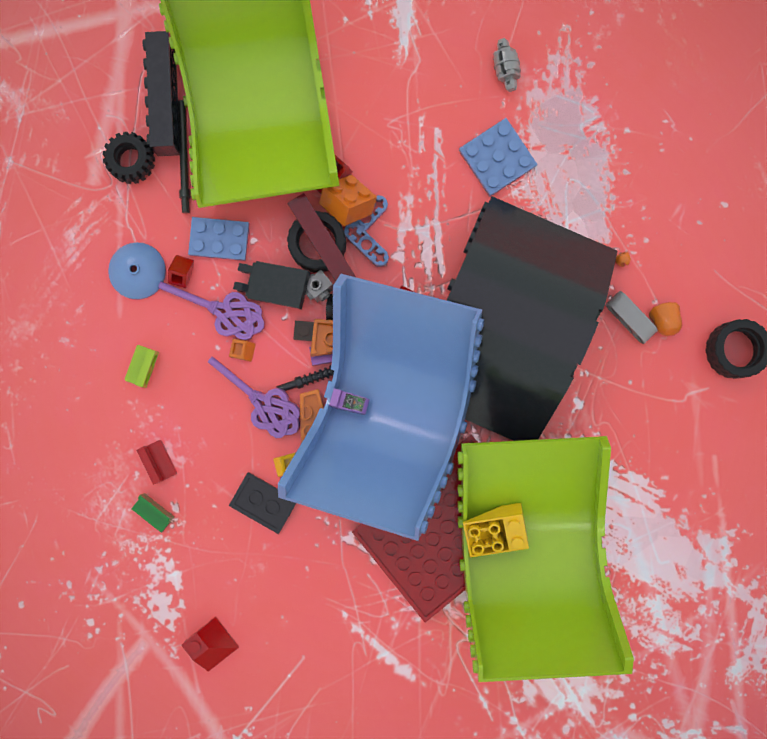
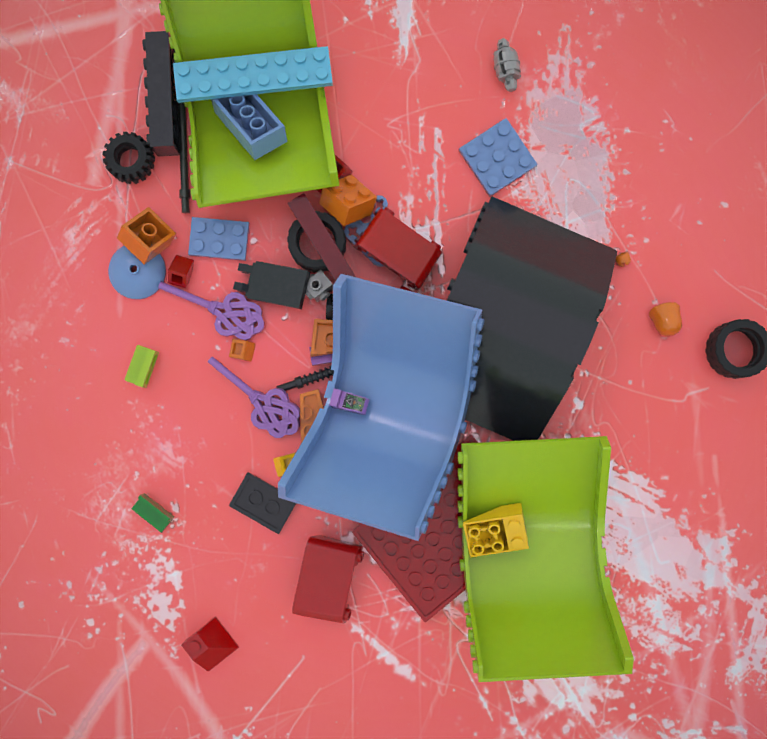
(146, 235): none -> orange brick
(157, 462): red panel -> none
(251, 123): none -> medium blue brick
(252, 74): none -> medium azure plate
(303, 331): dark brown plate -> none
(326, 579): none -> red windscreen
(399, 248): none -> red windscreen
(631, 317): light grey beam -> none

